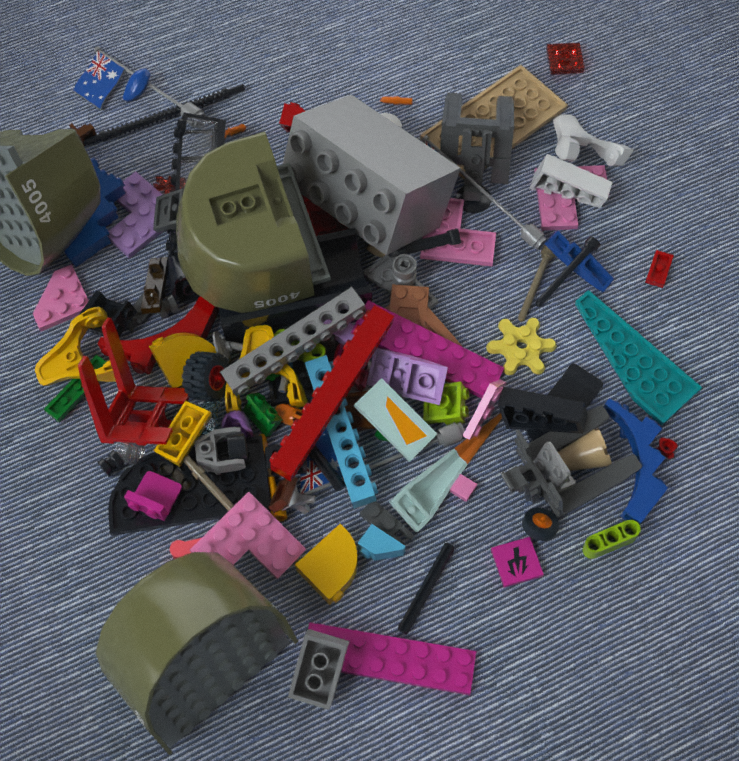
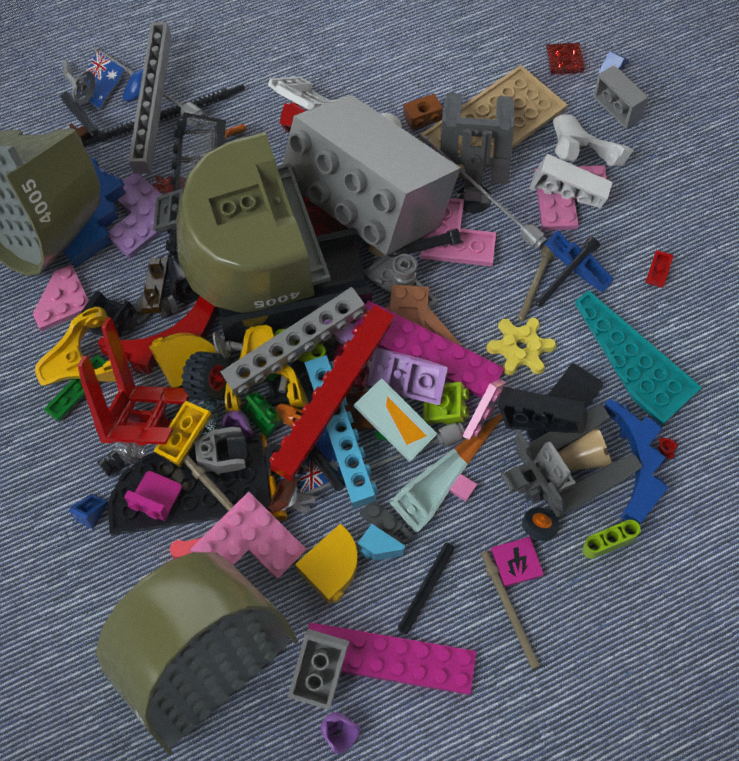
(78, 85): none -> light grey dish
(80, 114): none -> black axle
(88, 510): none -> blue slope
(150, 98): none -> light grey brick
(298, 91): none -> white wedge
(348, 736): none -> medium lavender hair
(396, 100): orange piece -> none
(422, 111): none -> dark orange brick
(493, 573): none -> dark tan bar
(613, 59): none -> slope
(620, 96): none -> light grey brick

